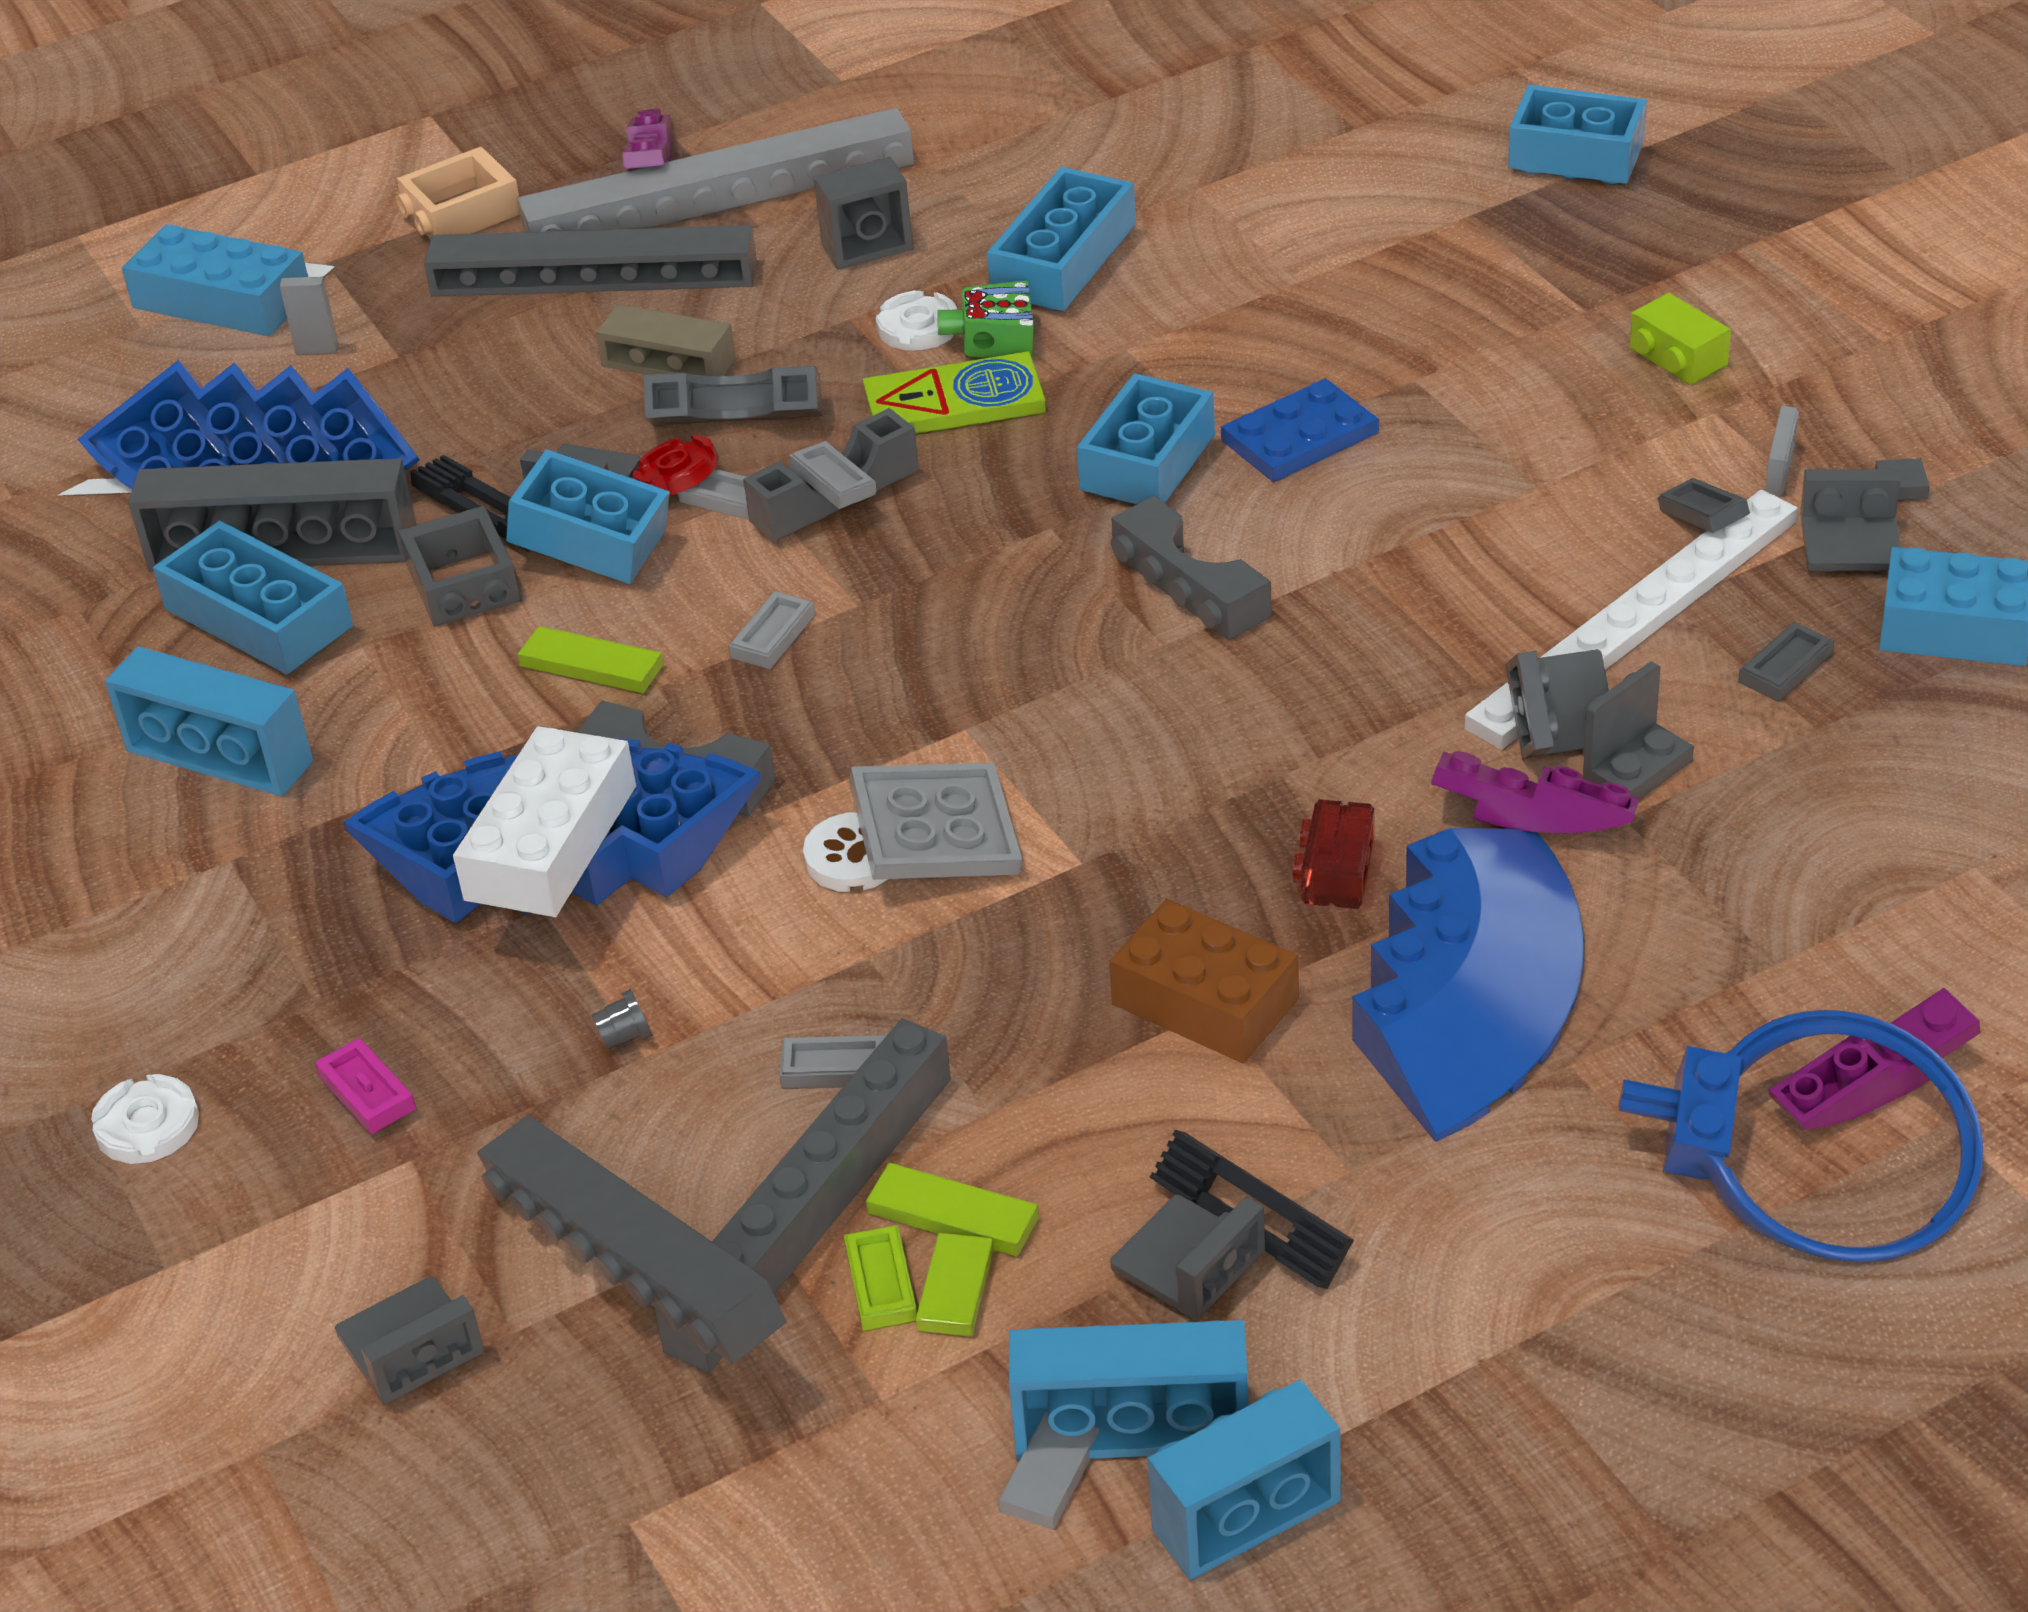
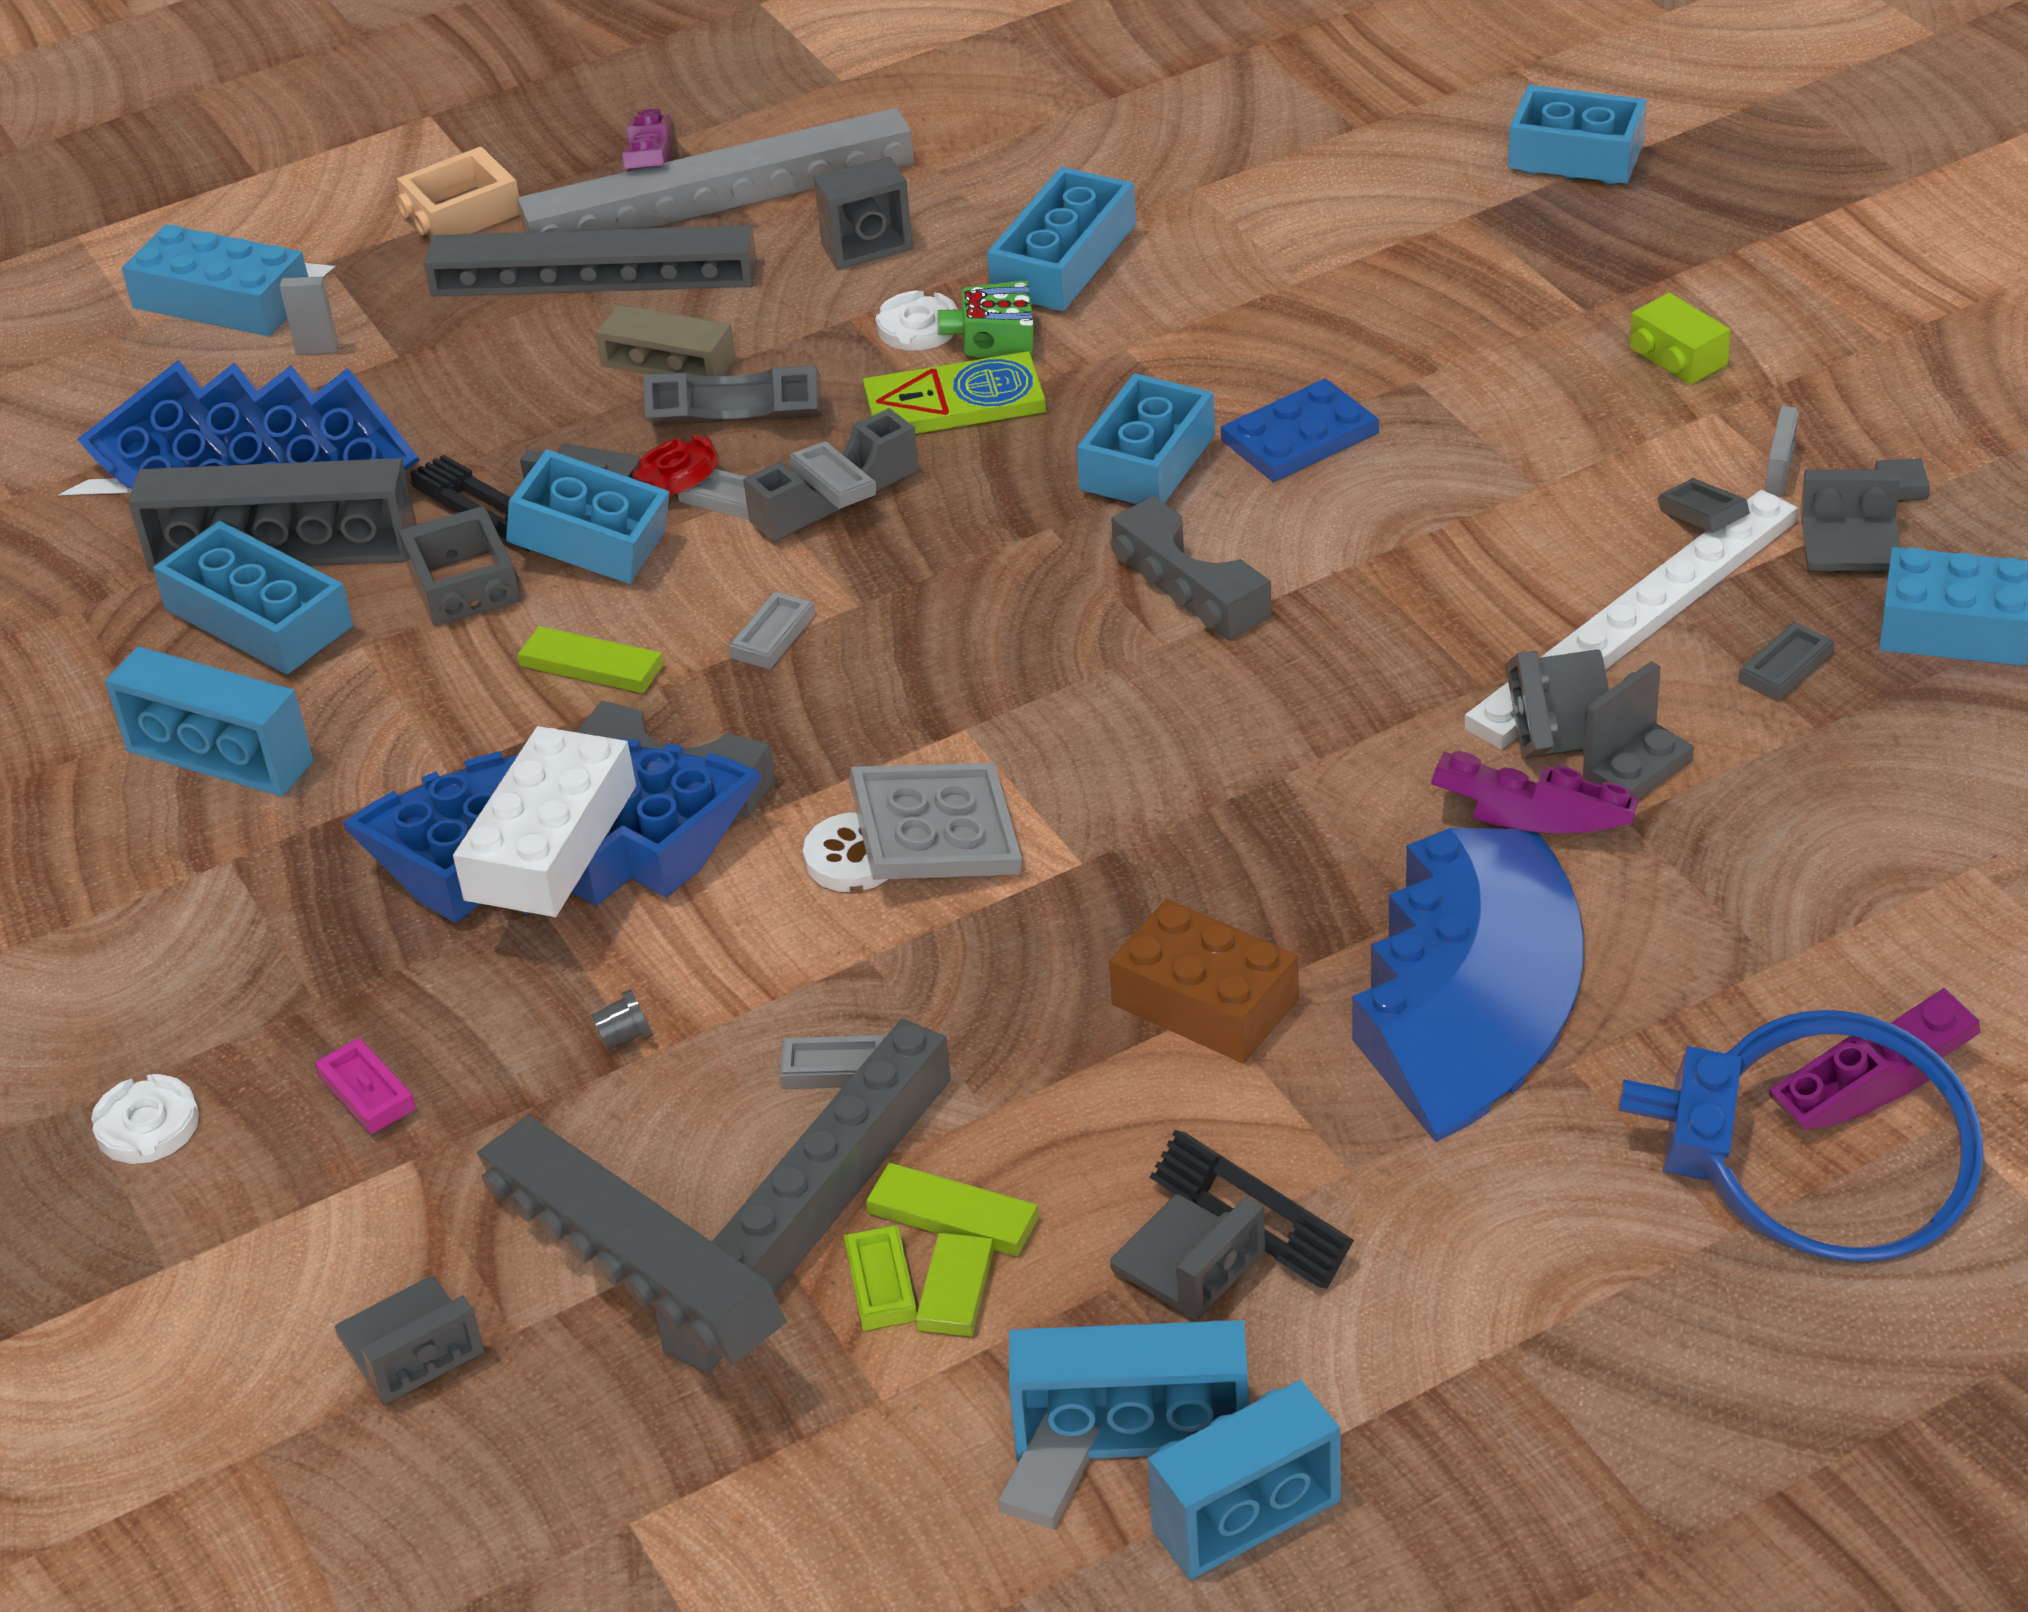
(1336, 853): clear red brick -> none

